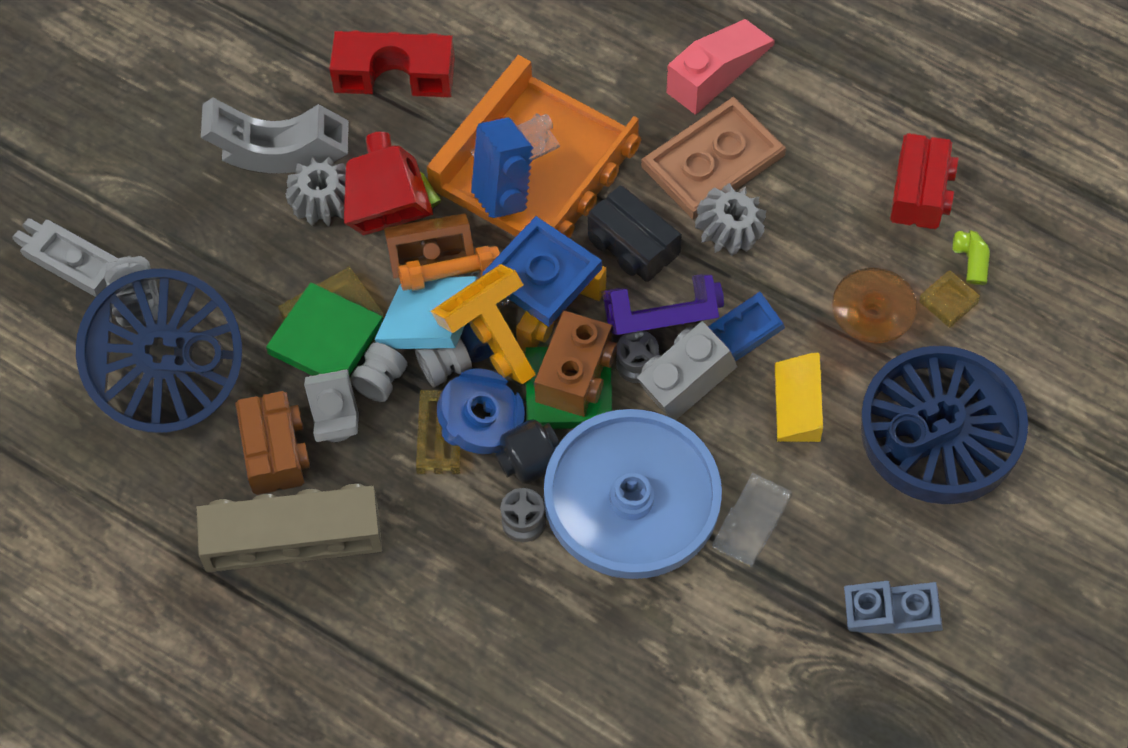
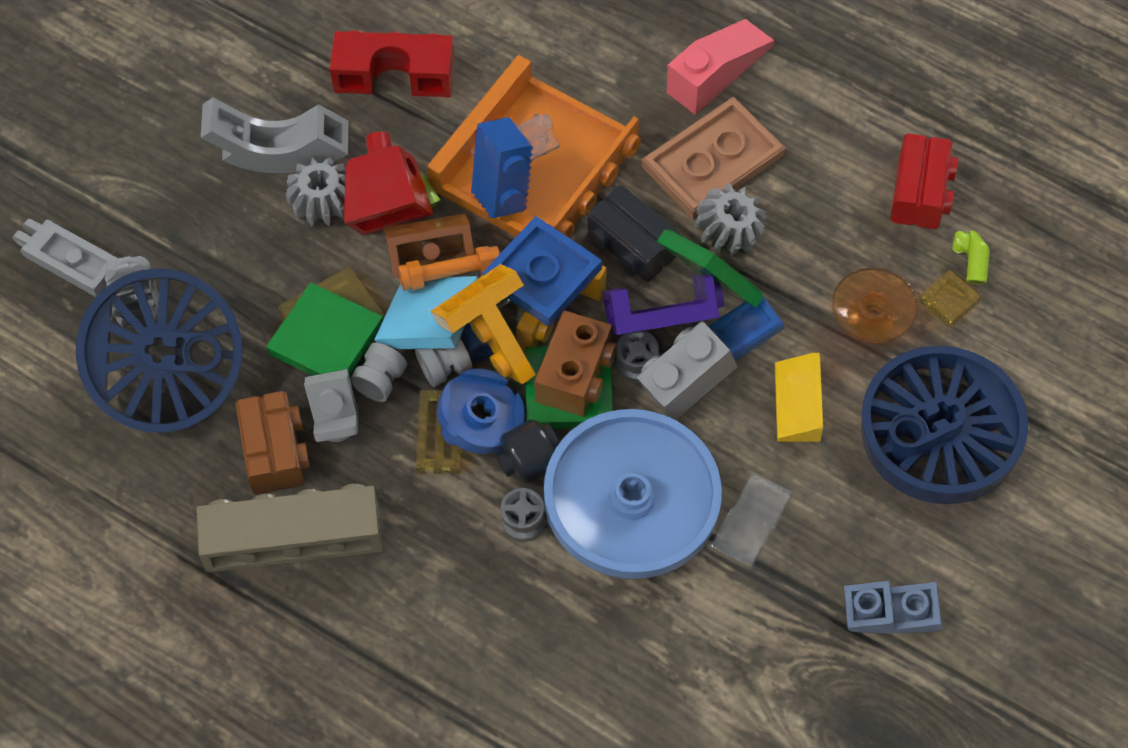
(708, 263): none -> green tile

